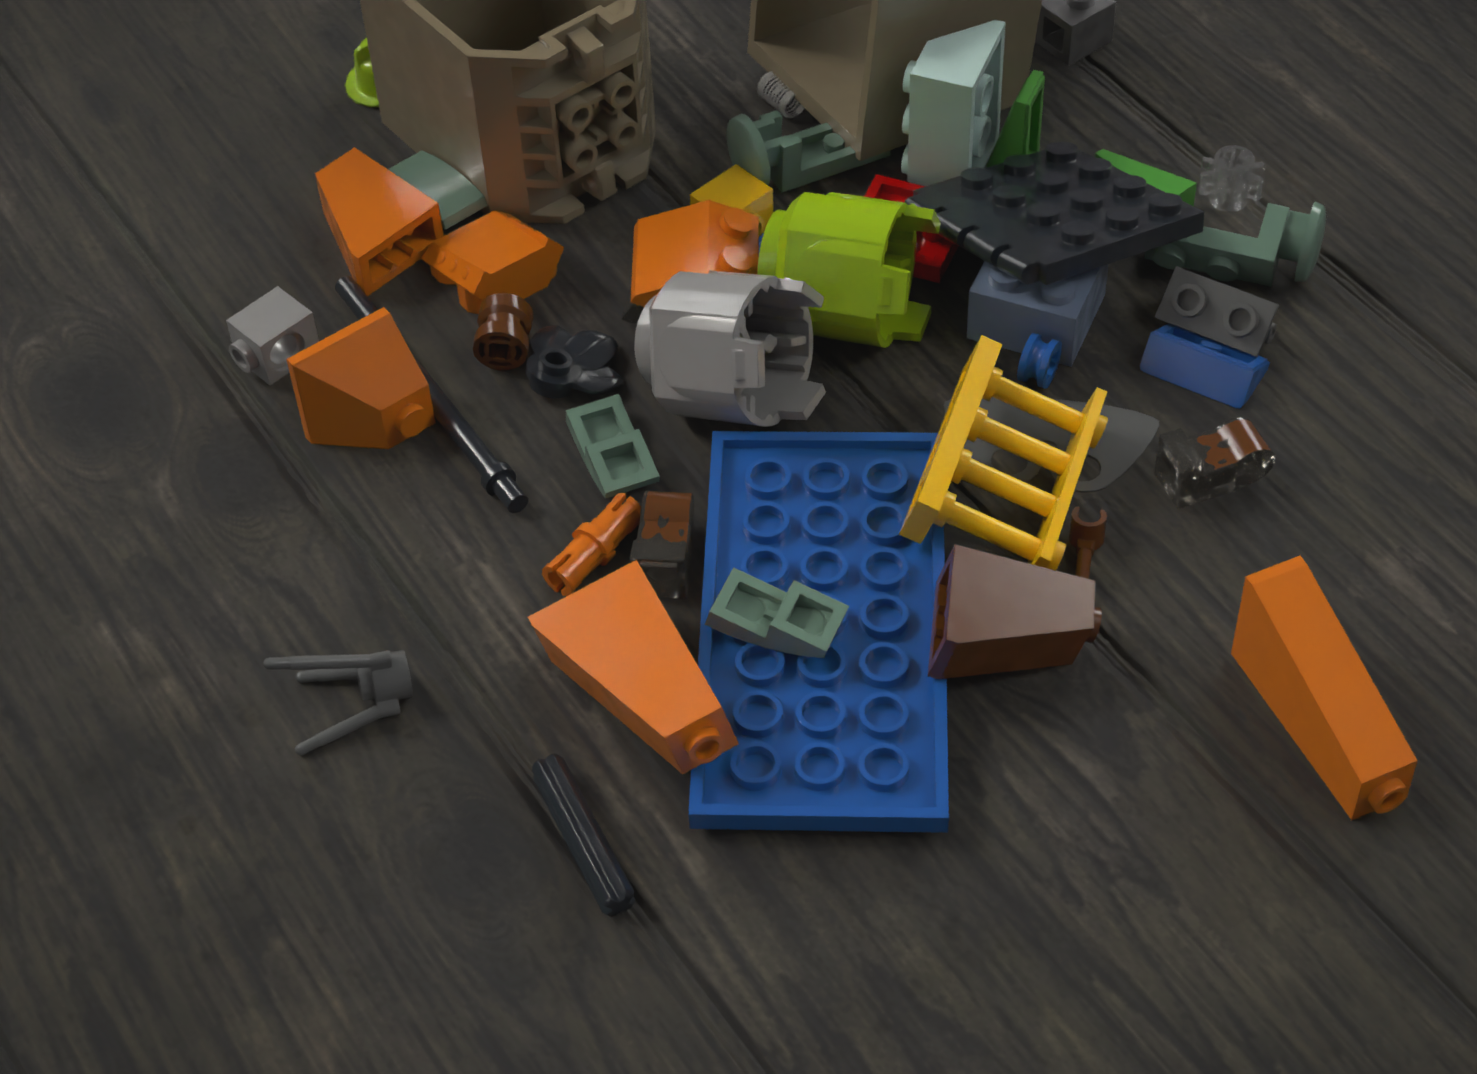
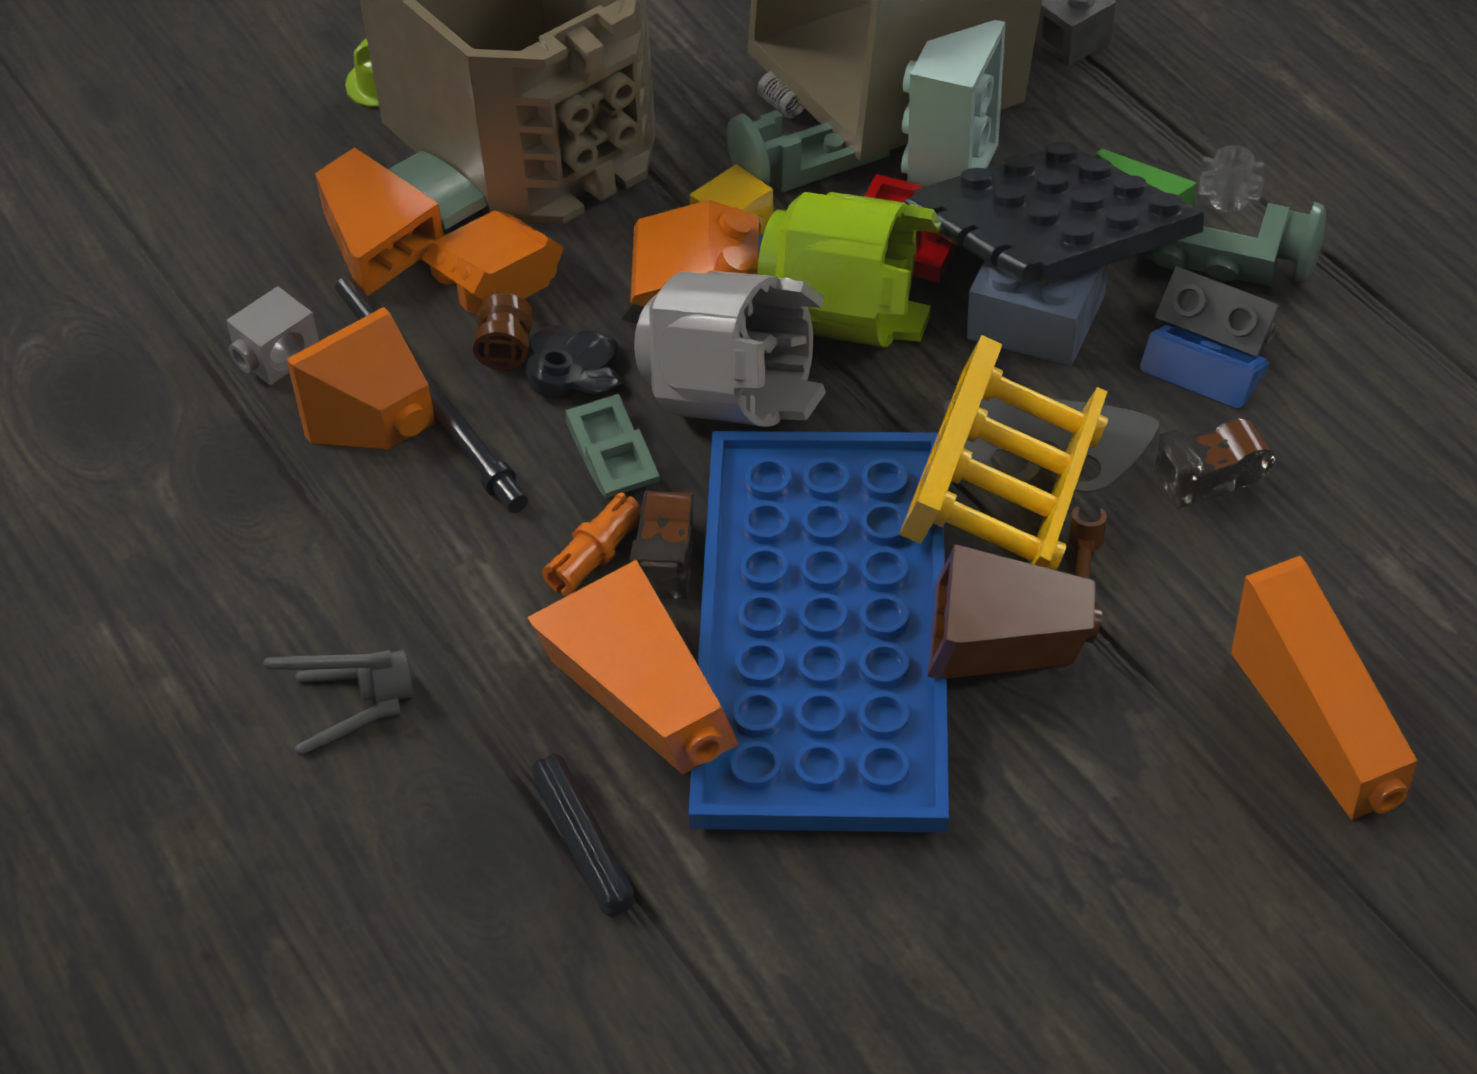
(764, 615): sand green slope -> none
(1023, 125): bright green slope -> none
(1039, 360): blue bush -> none

